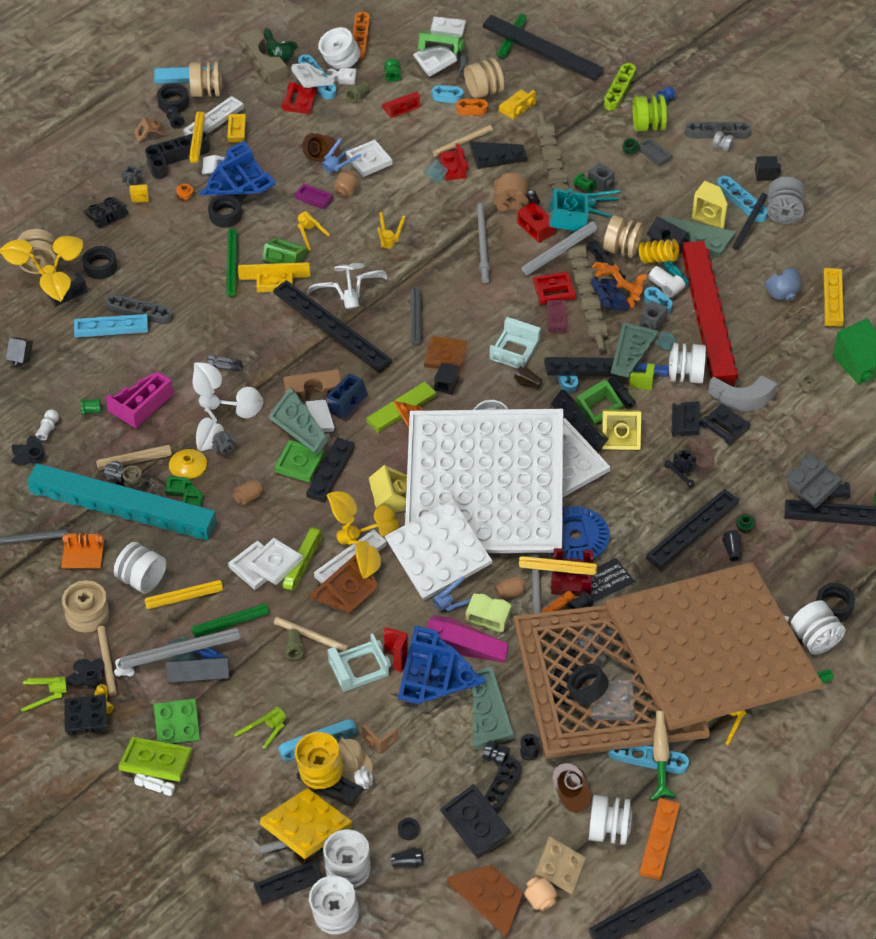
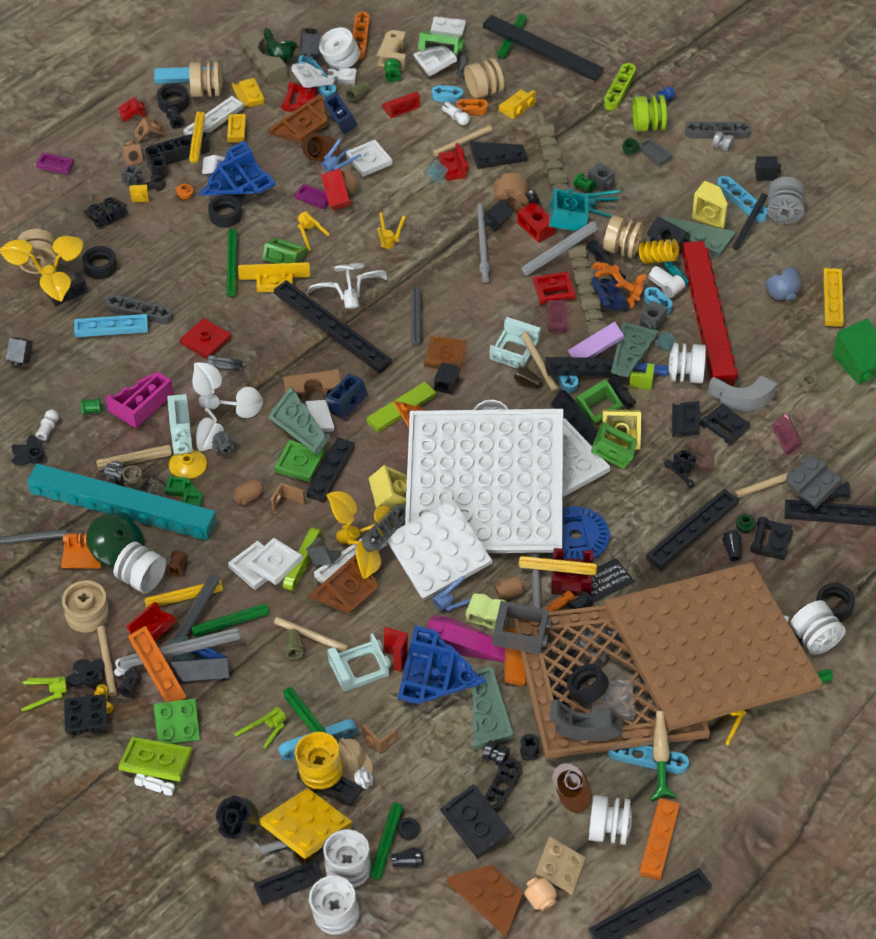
(55, 163): none -> magenta plate
(103, 537): none -> dark green dish
(125, 685): none -> black bush
(131, 108): none -> red bracket
(132, 146): none -> medium nougat bracket
(154, 619): none -> red bracket
(156, 182): none -> pearl dark grey bar
(156, 665): none -> orange plate
(176, 564): none -> reddish brown bush
(179, 424): none -> light aqua window
(197, 606): none -> dark grey axle
(205, 338): none -> red plate
(237, 817): none -> black cylinder
(248, 93): none -> yellow plate
(287, 491): none -> medium nougat bracket
(302, 710): none -> green axle
(303, 121): none -> dark orange wing
(309, 41): none -> black brick
(320, 554): none -> dark grey panel
(336, 189): none -> red panel
(340, 113): none -> dark blue brick
(384, 526): none -> dark grey beam
(386, 841): none -> green axle
(391, 47): none -> tan piece
(456, 113): none -> white pin
(498, 215): none -> black brick
(513, 666): none -> orange tile
(519, 641): none -> dark grey window
(538, 360): none -> tan bar
(585, 726): none -> dark grey arch
(598, 342): none -> lavender tile
(612, 451): none -> bright green tile
(761, 485): none -> tan bar
(777, 541): none -> black plate
(787, 434): none -> clear pink plate

